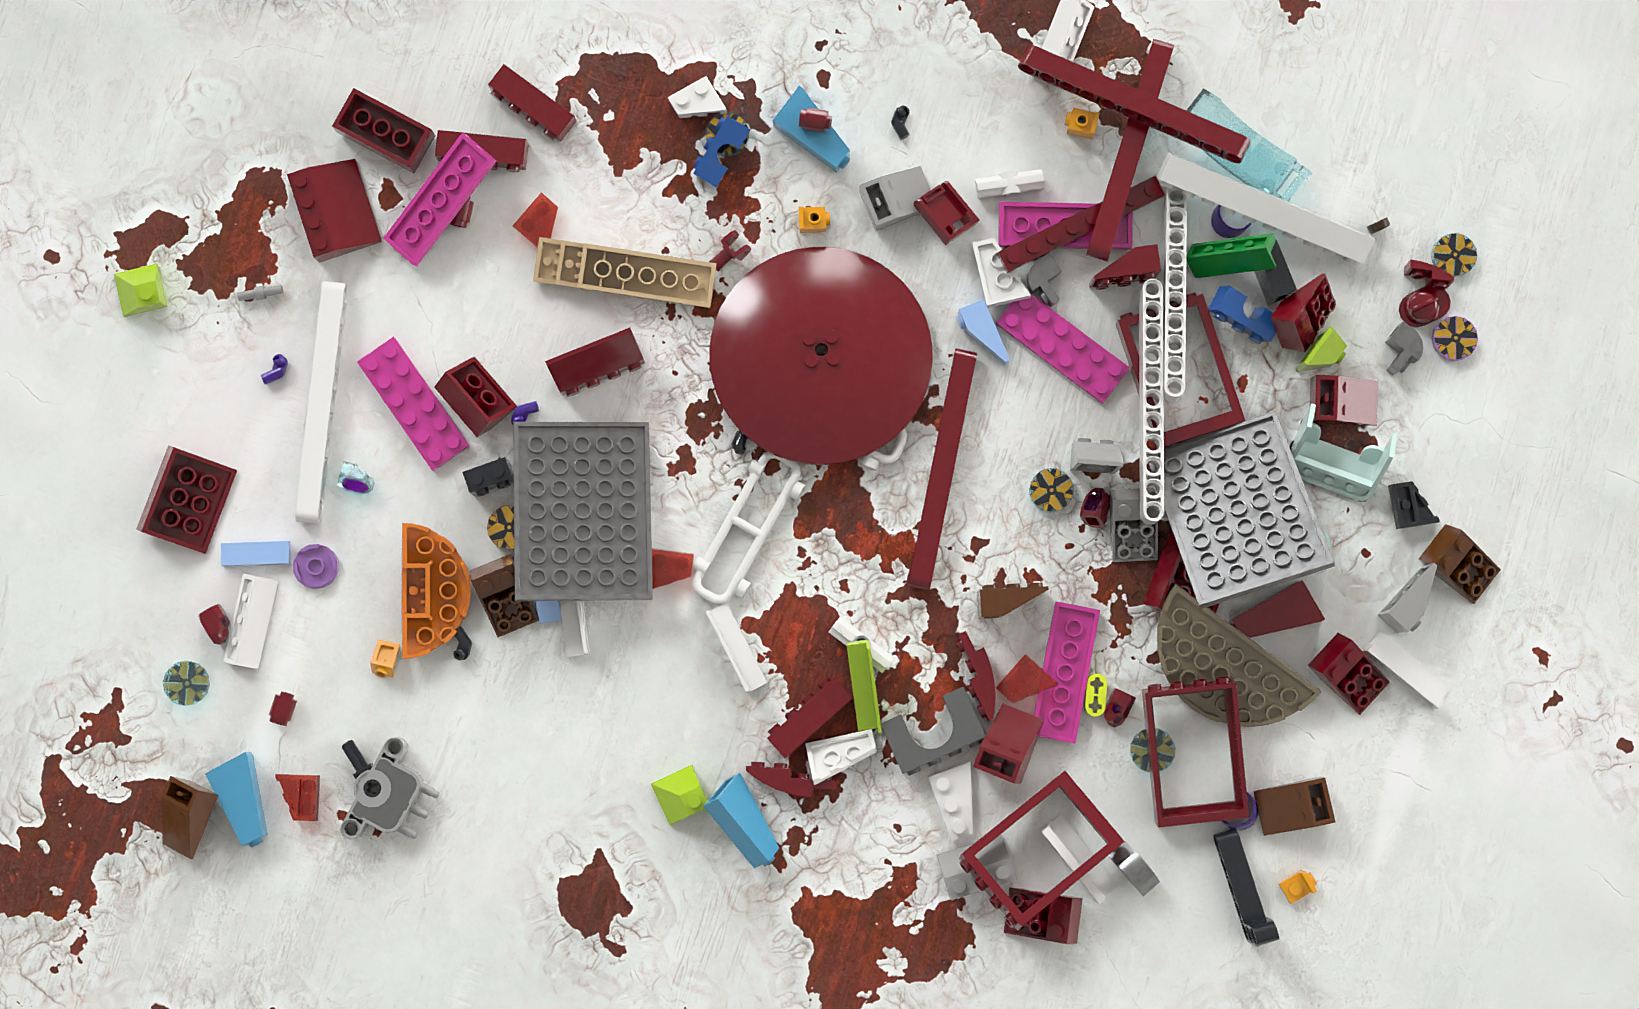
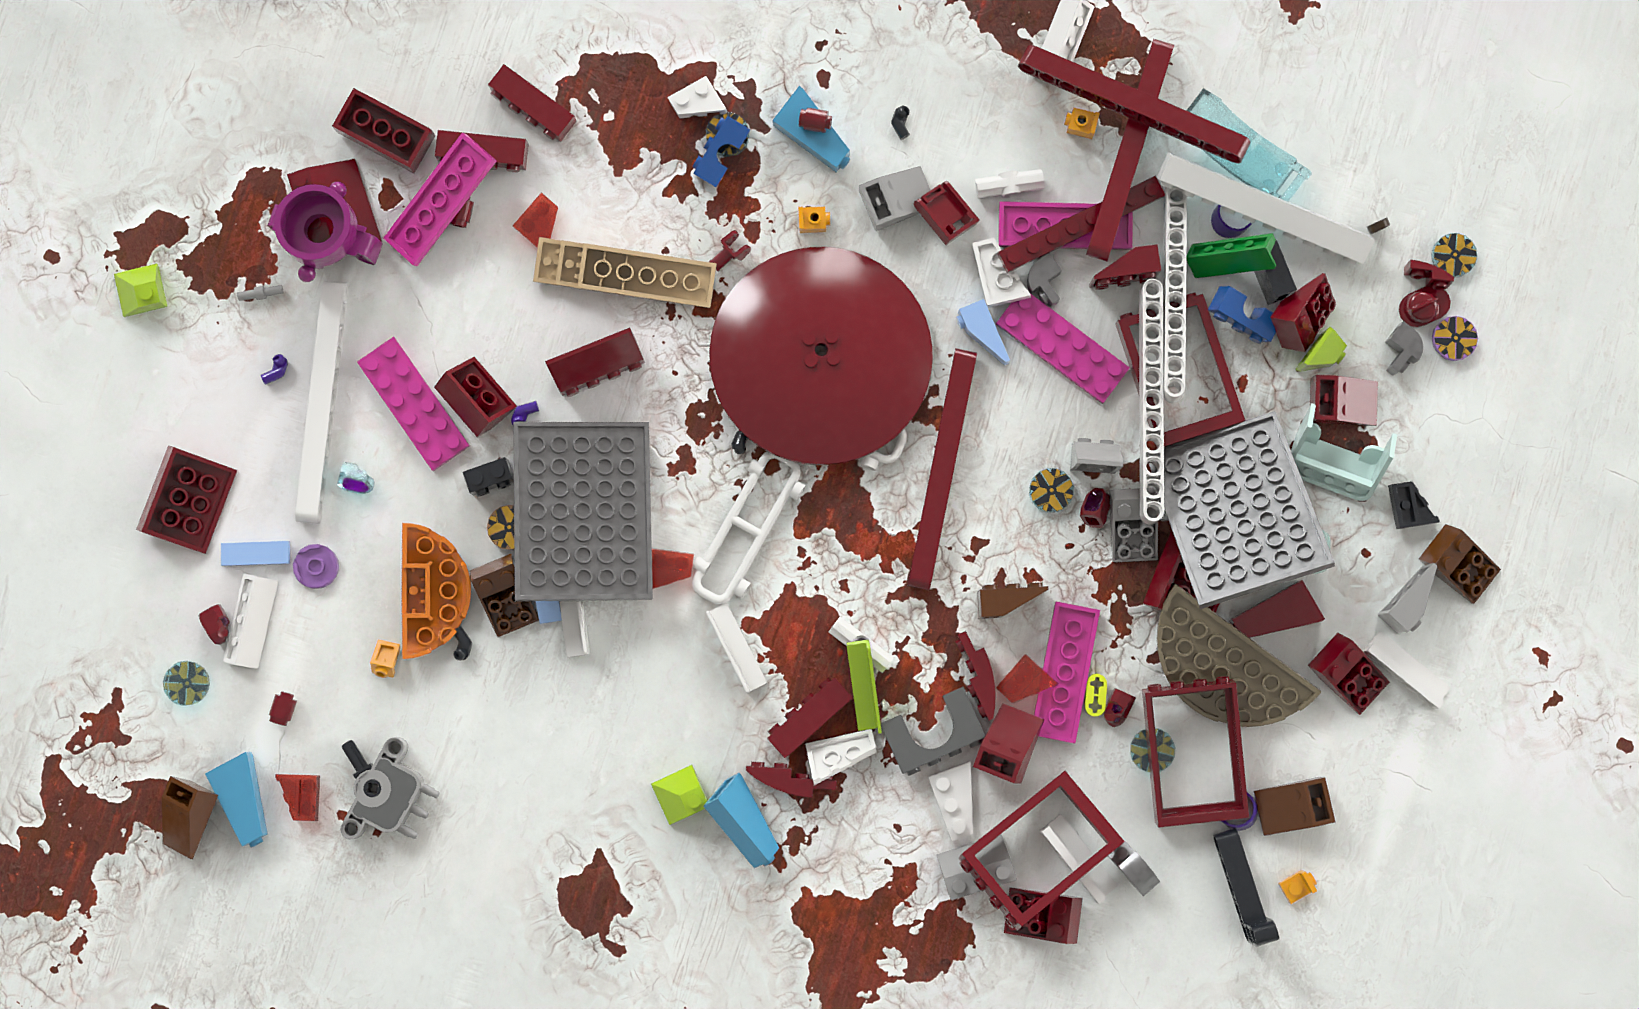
(303, 206): none -> magenta piece

